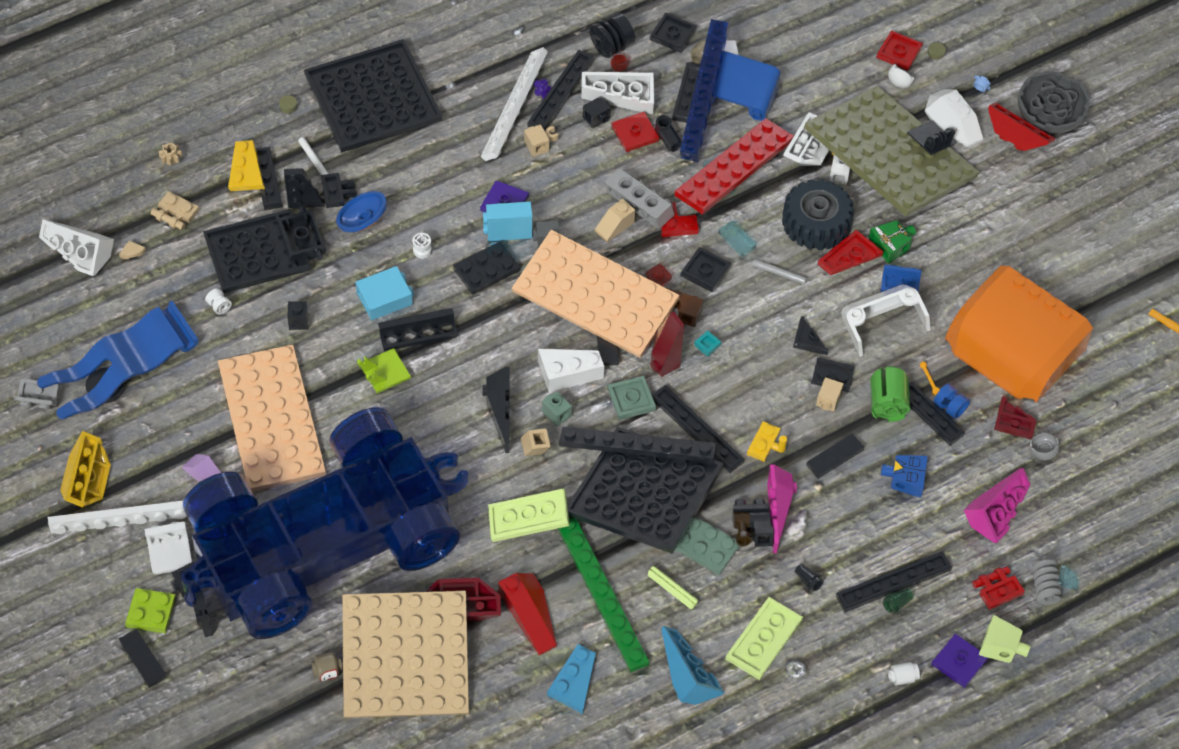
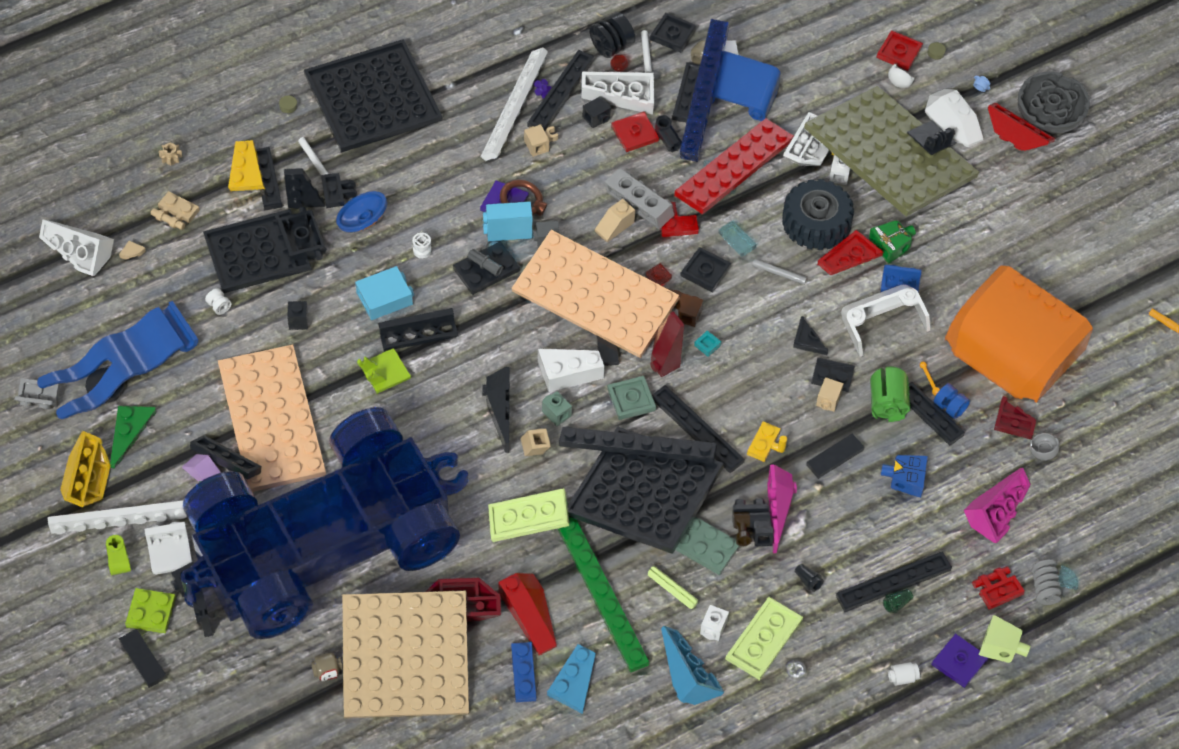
(117, 557): none -> lime piece
(128, 426): none -> green wing
(225, 457): none -> black plate
(485, 262): none -> dark grey axle
(523, 672): none -> blue plate
(538, 207): none -> copper piece
(646, 51): none -> white bar
(714, 623): none -> white brick

